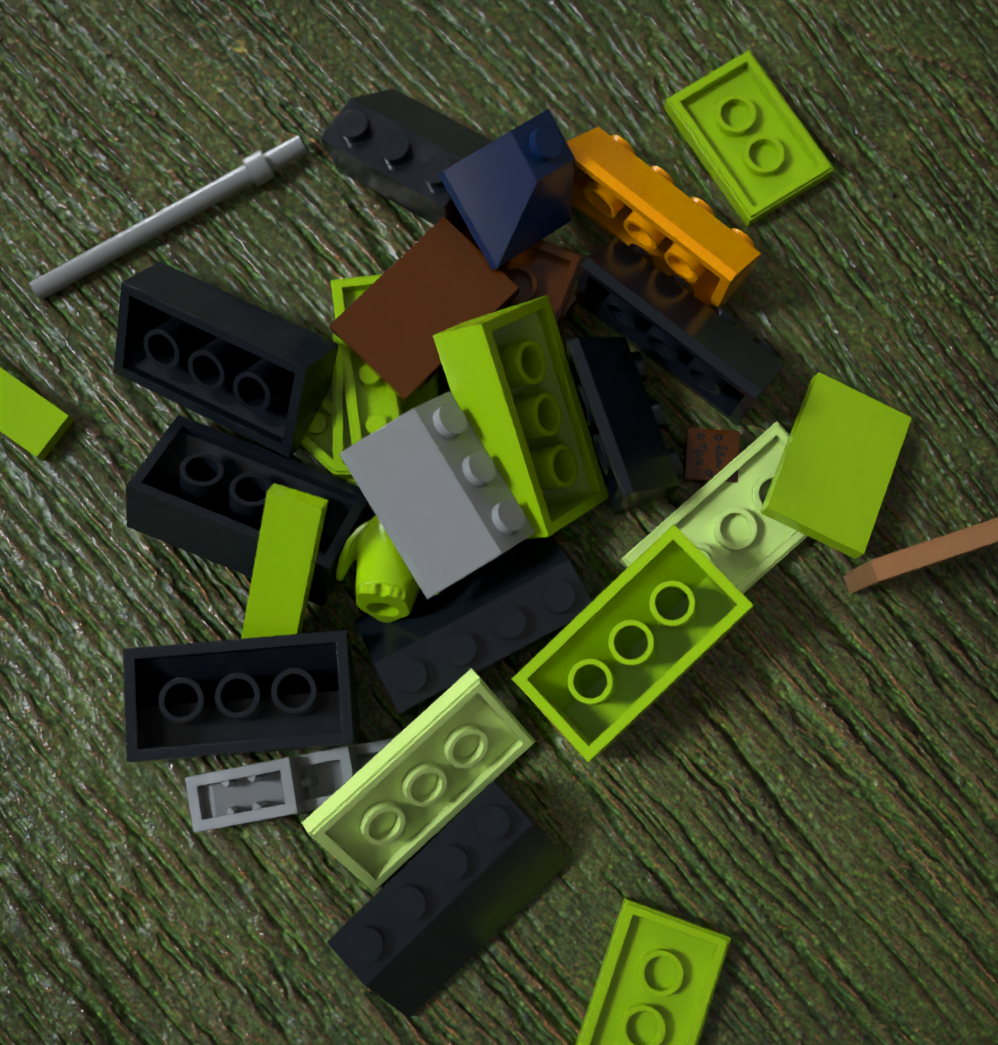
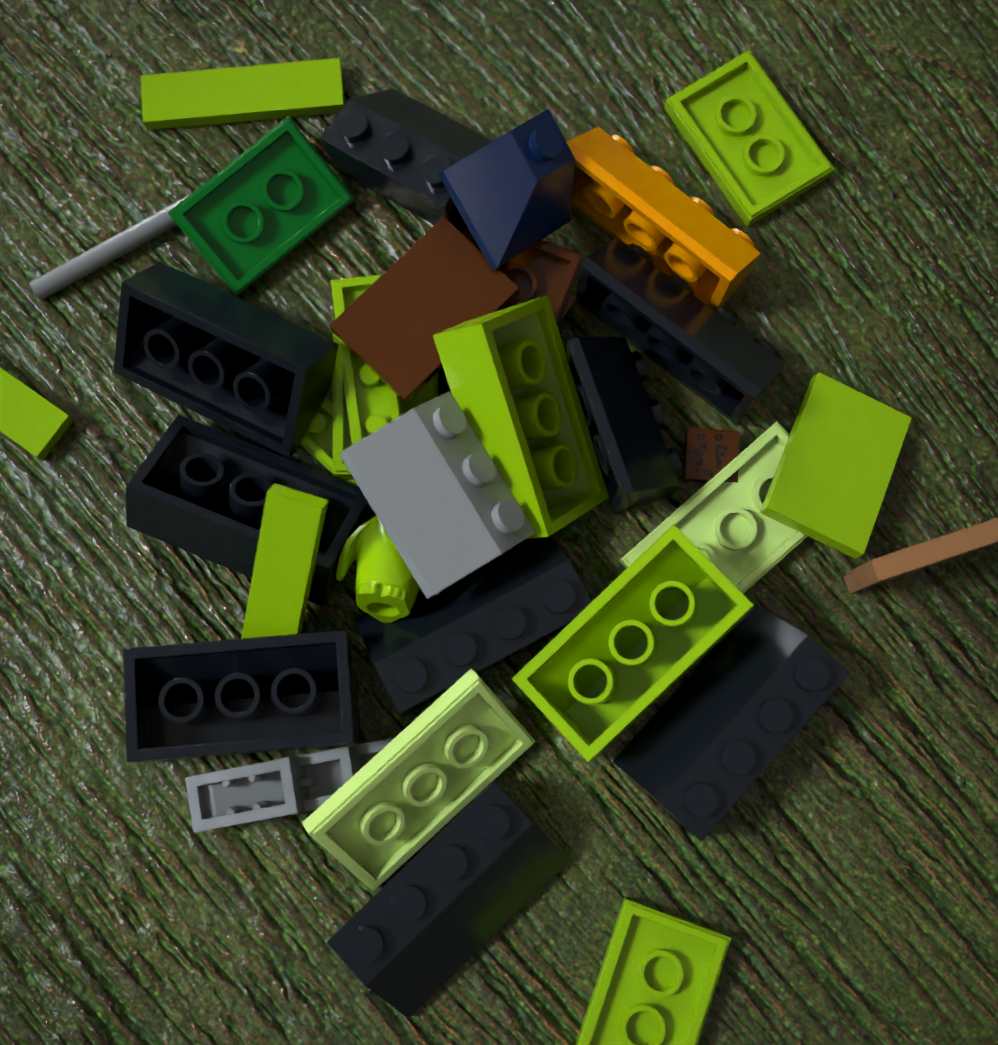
(242, 94): none -> lime tile
(261, 206): none -> green tile
(730, 720): none -> black slope

